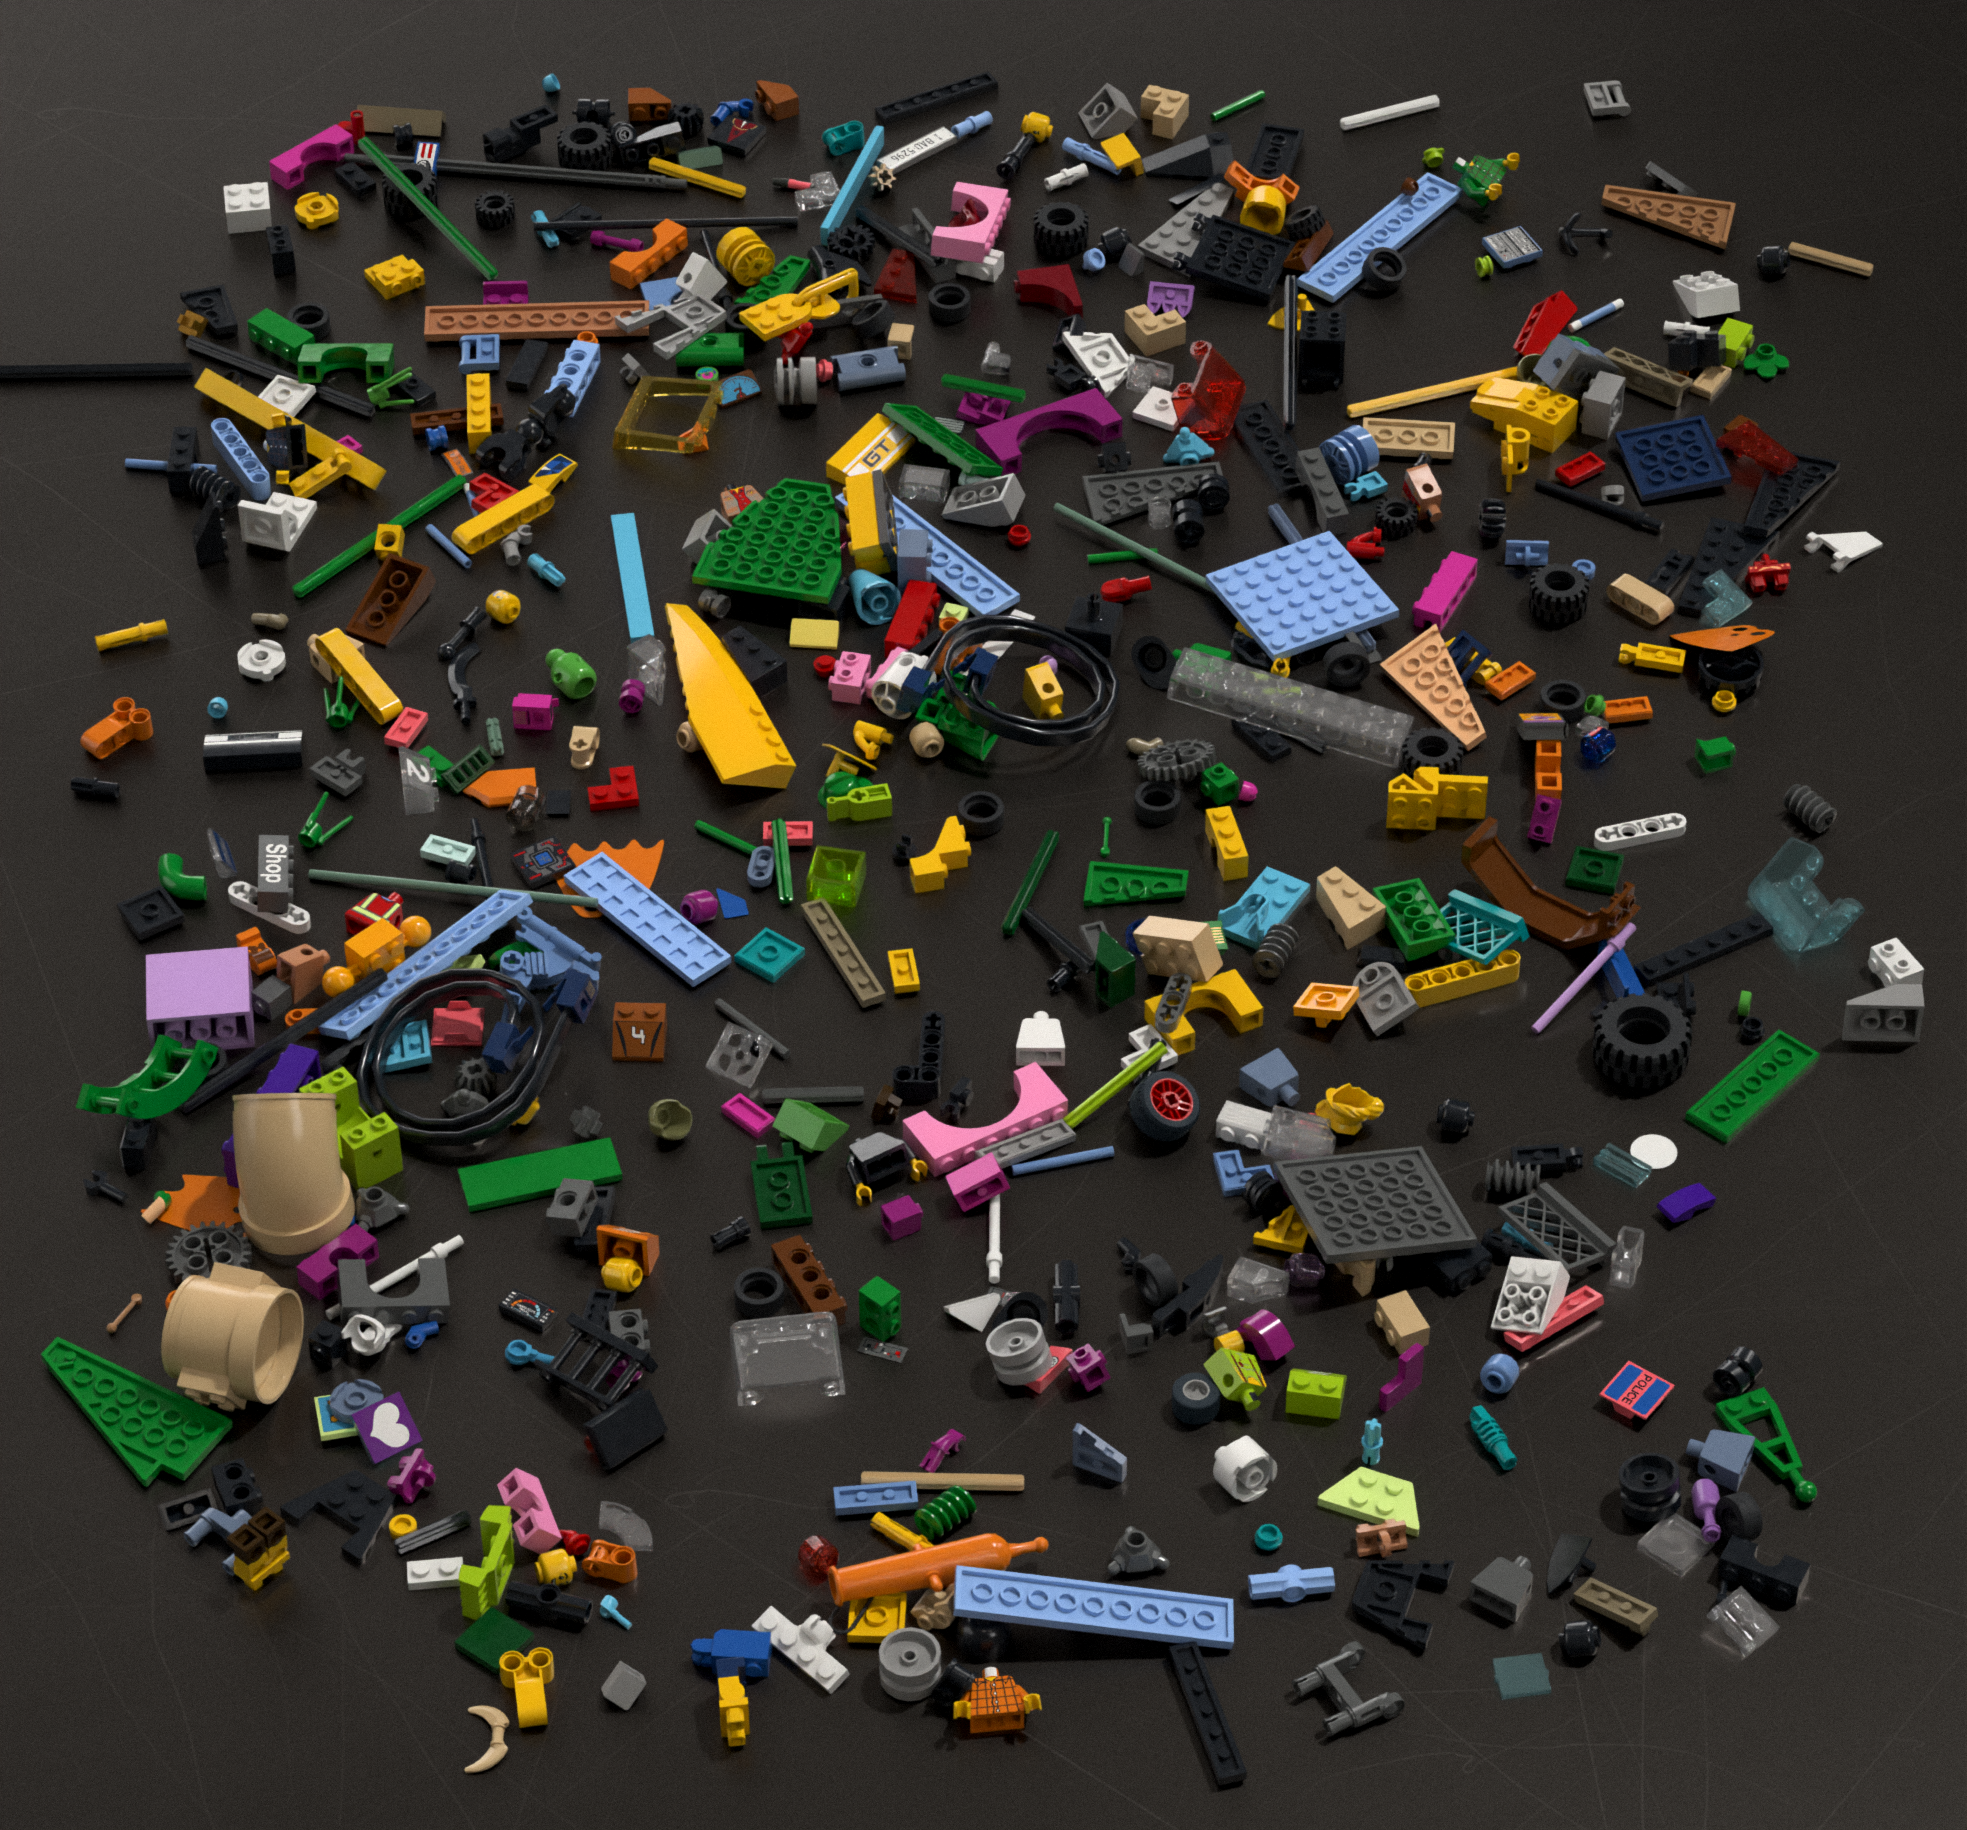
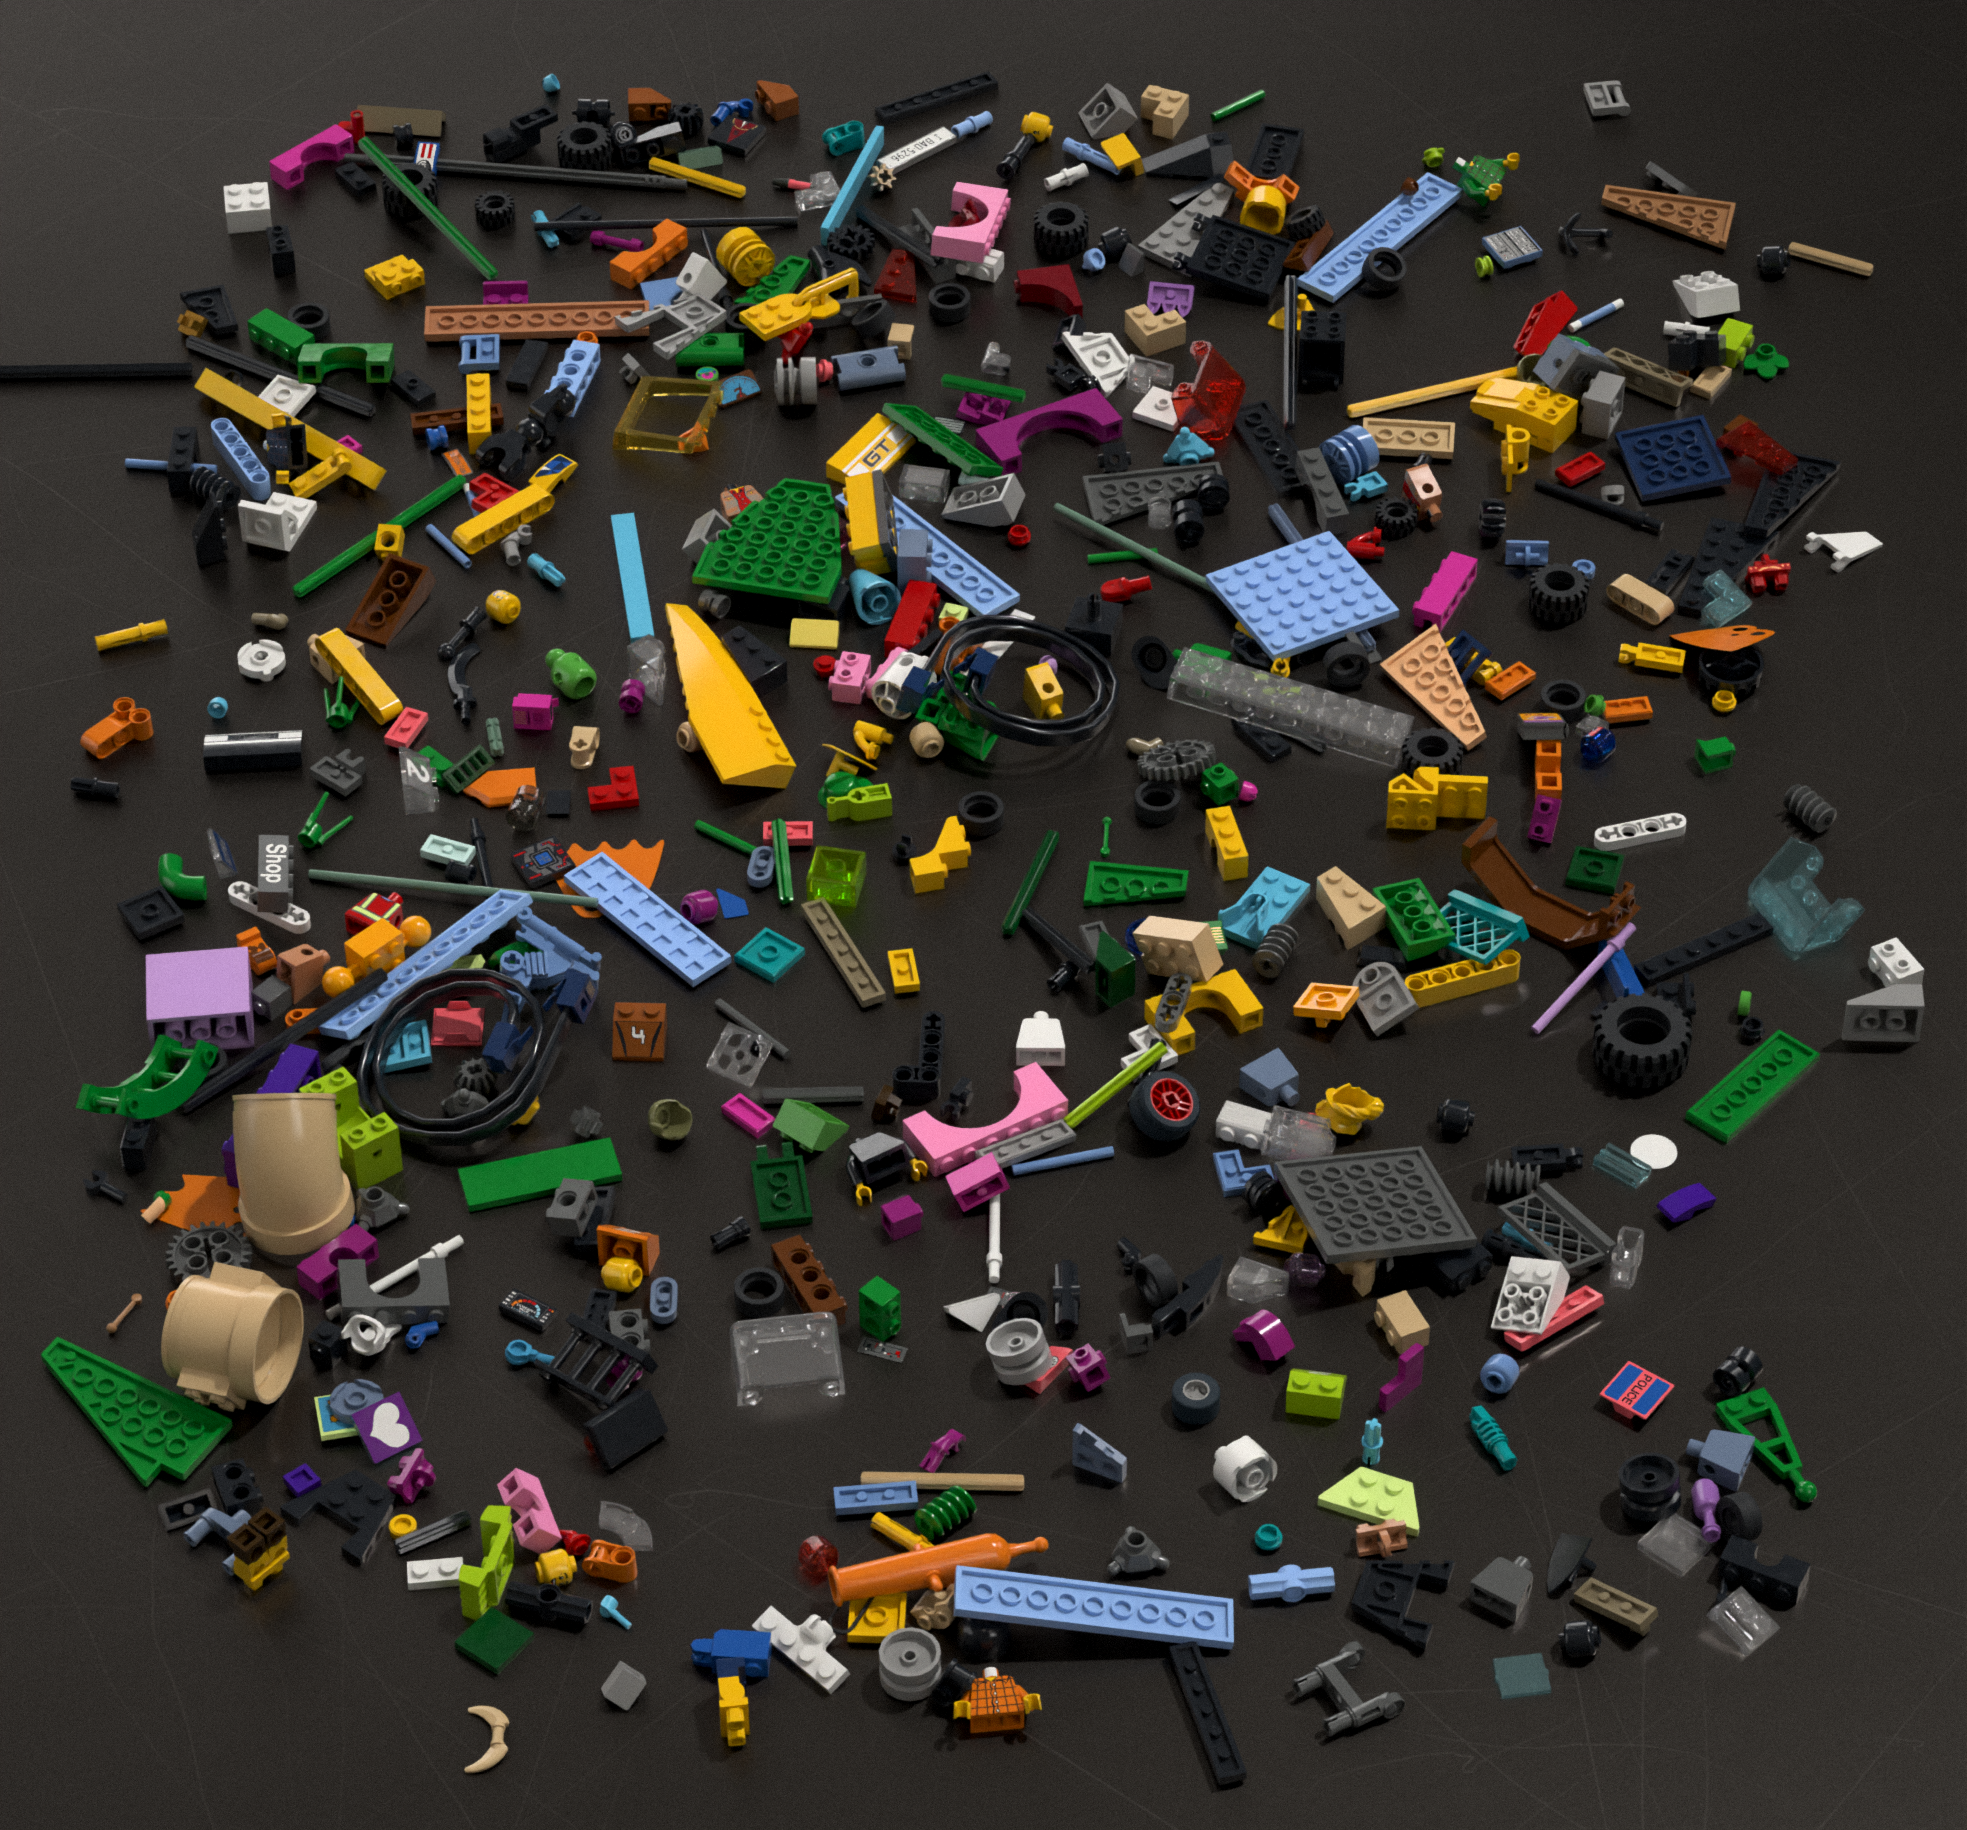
(301, 1480): none -> dark purple plate
(316, 209): yellow plate -> none
(379, 393): bright green plant -> none
(528, 1679): yellow piece -> none
(664, 1300): none -> sand blue plate
(1219, 1331): leg -> none
(1237, 1376): lime torso -> none
(1389, 112): white axle -> none

